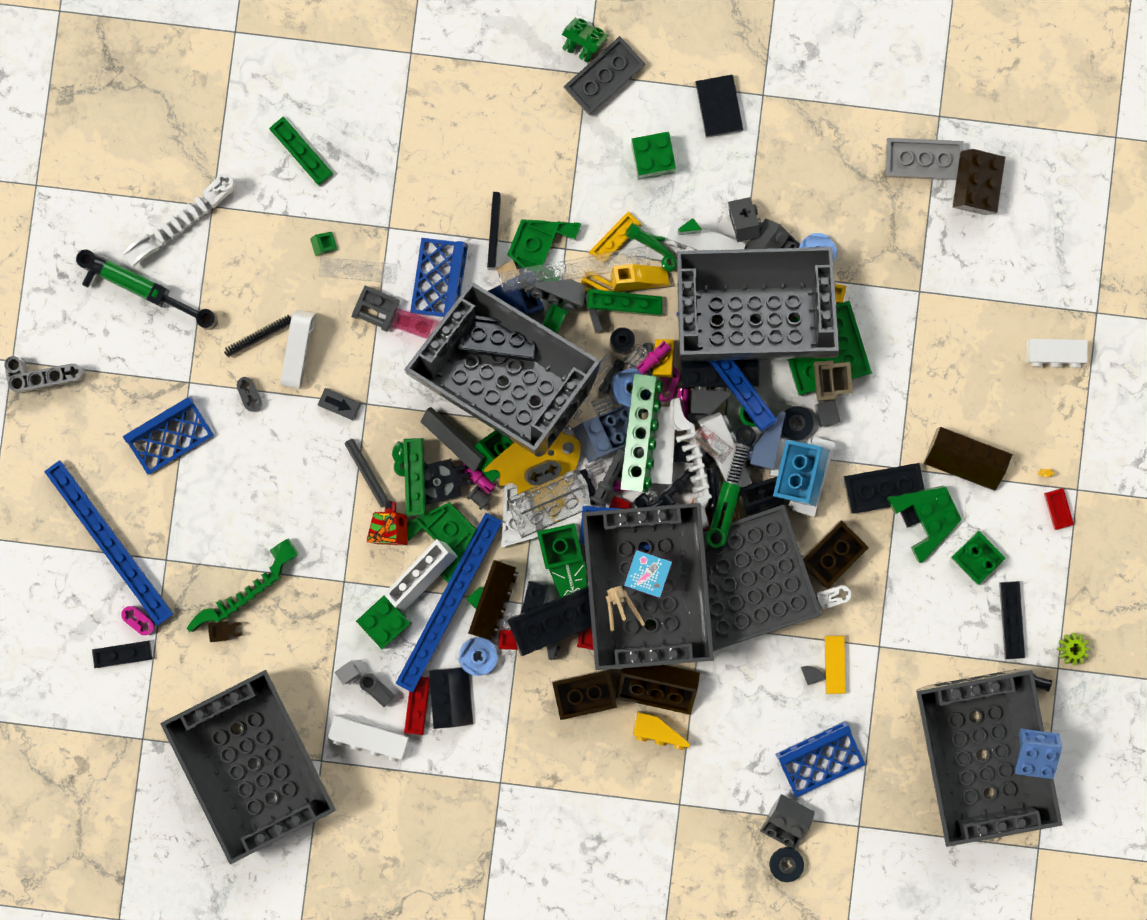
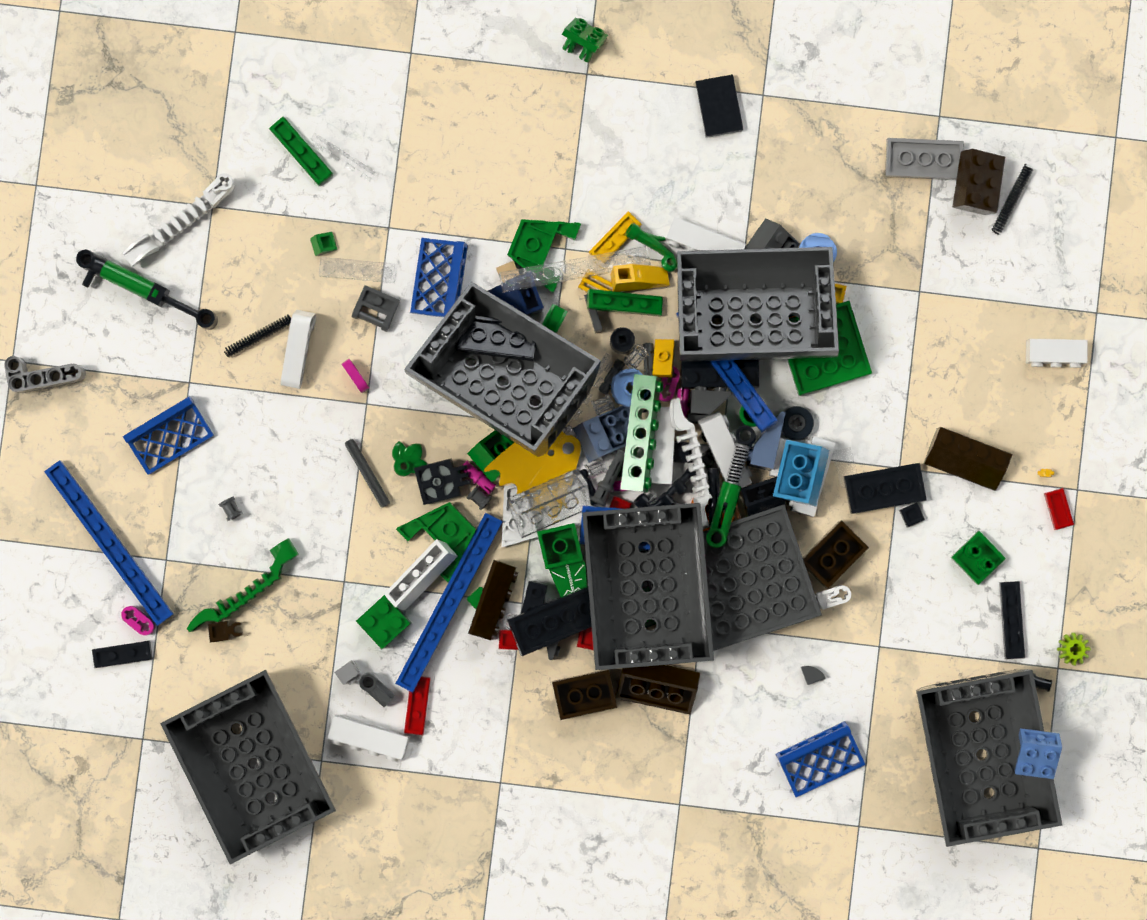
(230, 508): none -> dark grey bush
(253, 392): dark grey beam -> none
(338, 404): dark grey tile -> none
(355, 375): none -> dark pink beam
(388, 527): torso -> none
(412, 323): clear pink plate -> none
(414, 476): green tile -> none
(450, 697): black slope -> none
(452, 439): dark grey tile -> none
(488, 655): light blue plate -> none
(494, 227): black tile -> none
(544, 476): dark grey beam -> none
(563, 293): dark grey slope -> none
(604, 75): dark grey plate -> none
(617, 596): tan plant -> none
(647, 573): medium azure tile -> none
(652, 727): yellow slope -> none
(653, 155): green brick -> none
(653, 358): dark pink pin -> none
(689, 227): green slope -> none
(712, 444): clear tile -> none
(744, 219): dark grey brick -> none
(777, 869): black bush -> none
(787, 821): dark grey slope -> none
(827, 413): dark grey brick -> none
(832, 380): dark tan plate -> none
(835, 665): yellow tile -> none
(935, 513): green wing -> none
(1023, 181): none -> black piece

